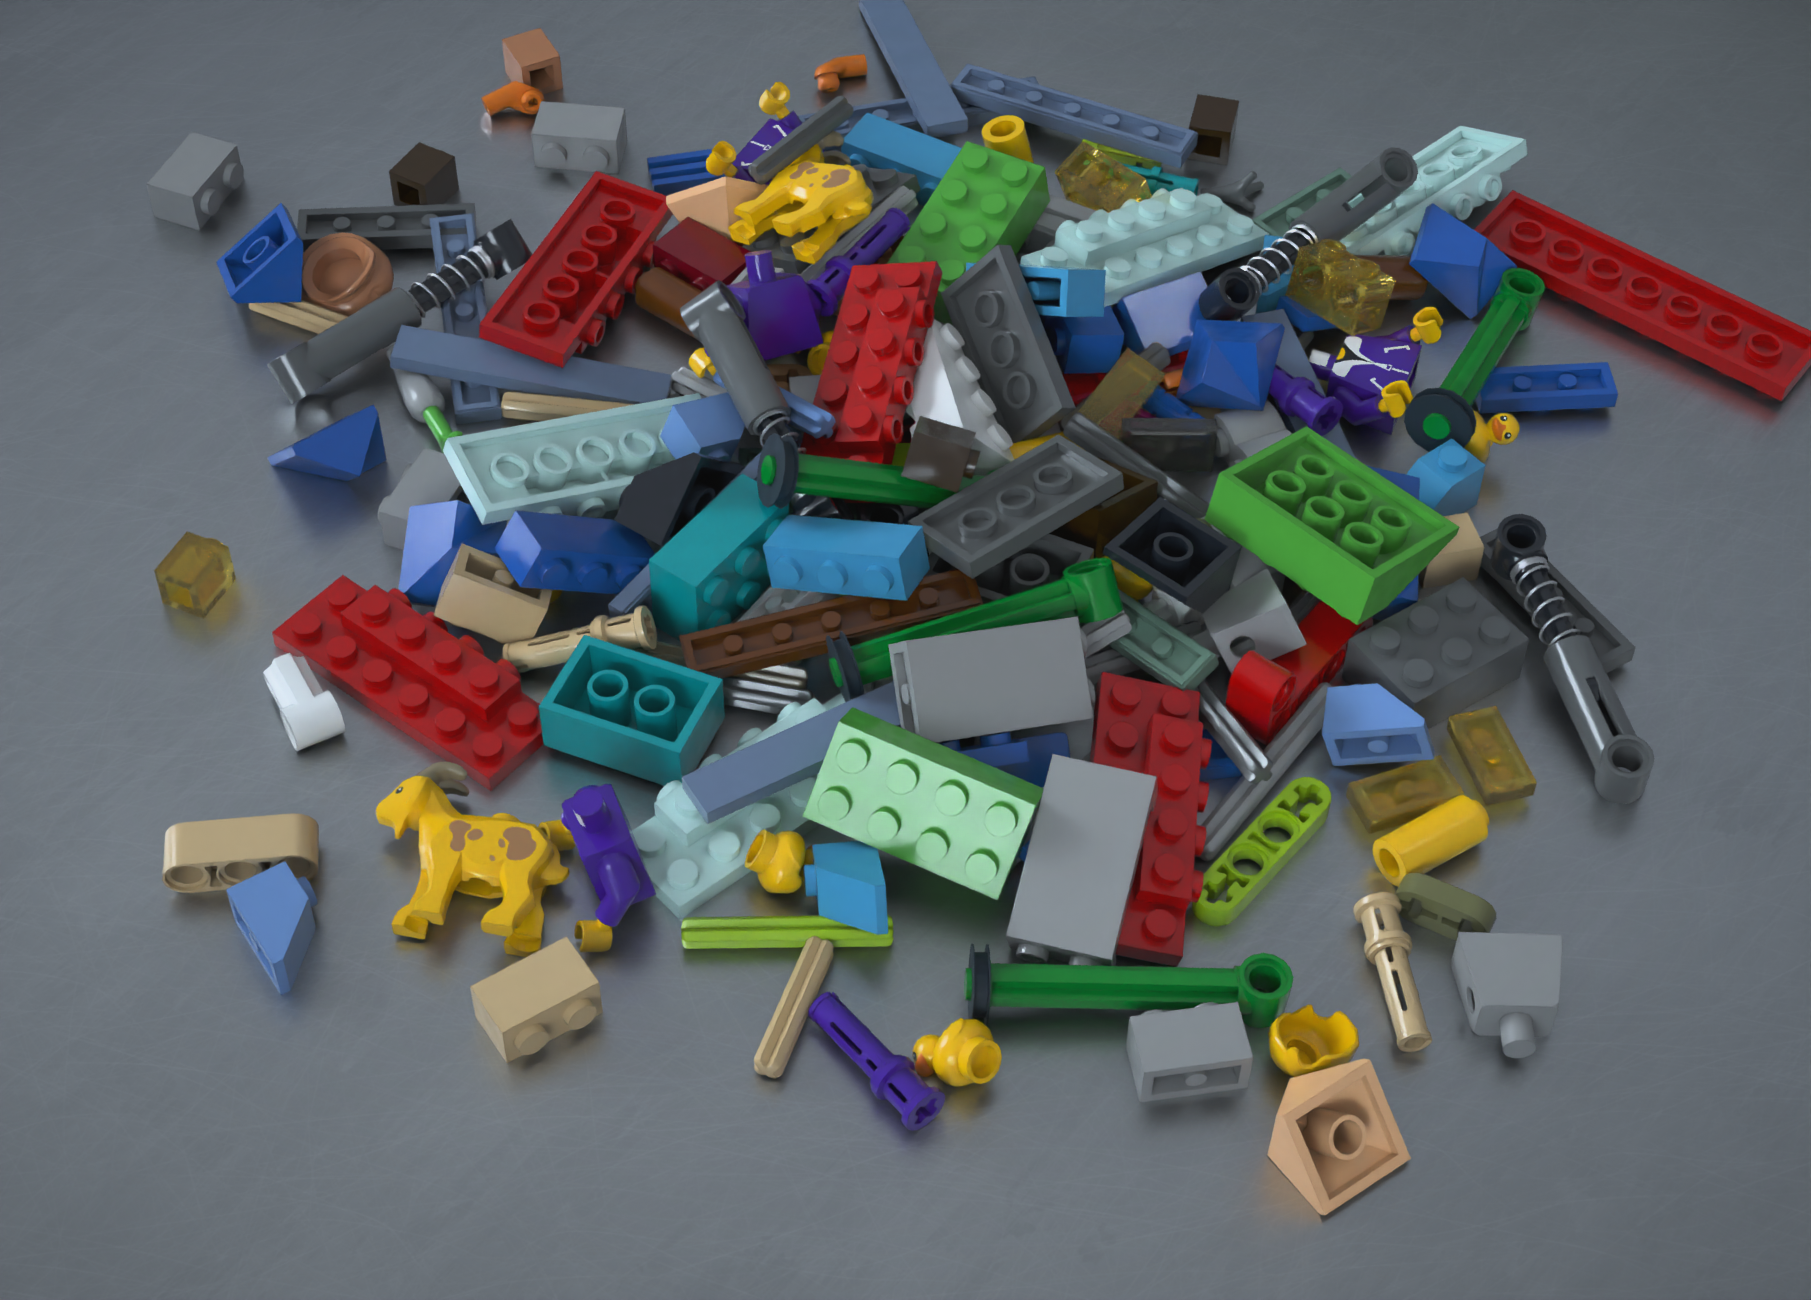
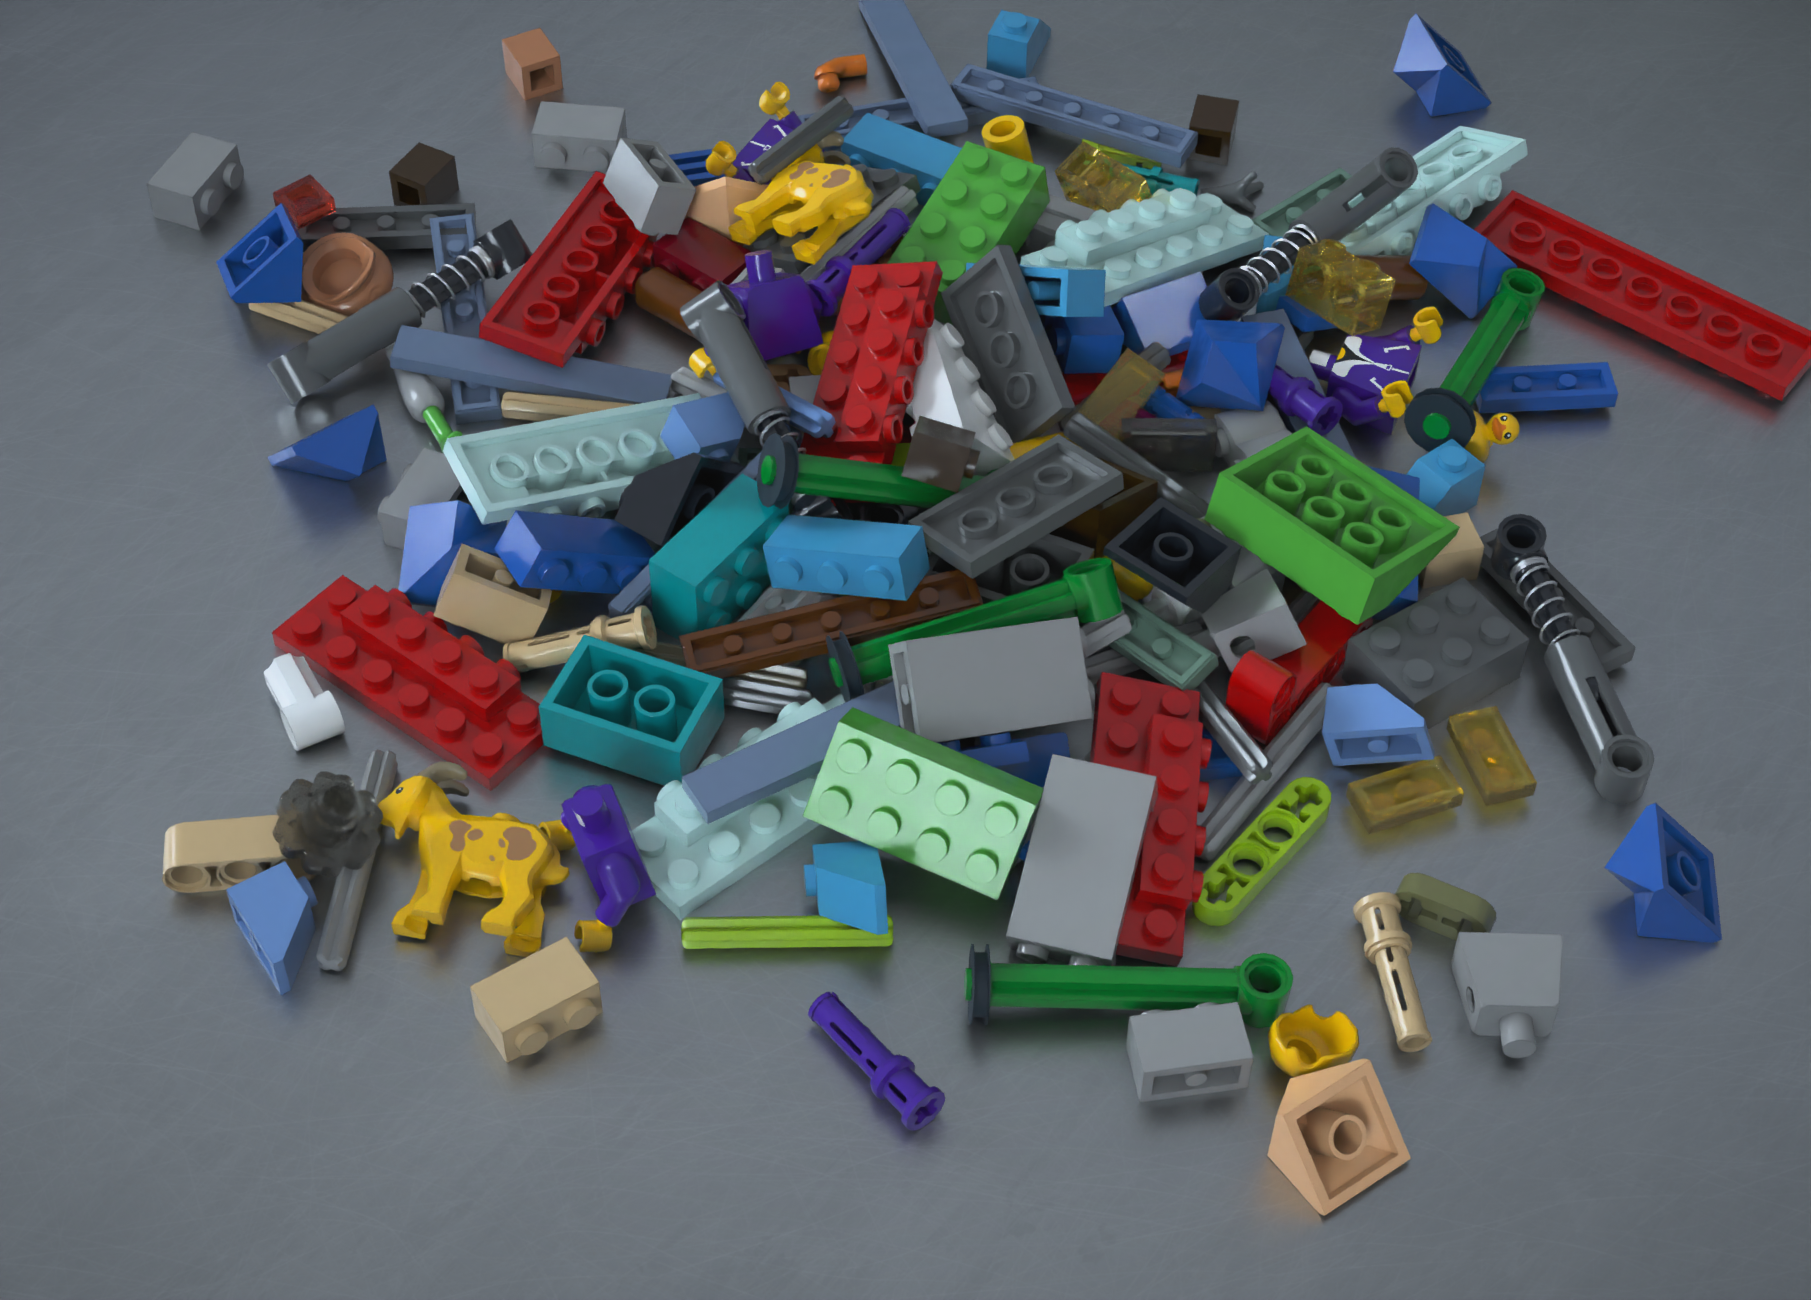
(195, 574): clear yellow brick -> none
(305, 201): none -> clear red plate
(327, 824): none -> clear smoke plant
(352, 884): none -> light grey axle
(515, 96): orange arm -> none
(649, 186): none -> light grey brick
(779, 860): yellow animal -> none
(793, 1007): tan axle -> none
(960, 1055): yellow animal -> none
(1016, 43): none -> dark azure slope
(1431, 839): yellow brick -> none
(1438, 72): none -> blue slope
(1669, 879): none -> blue slope

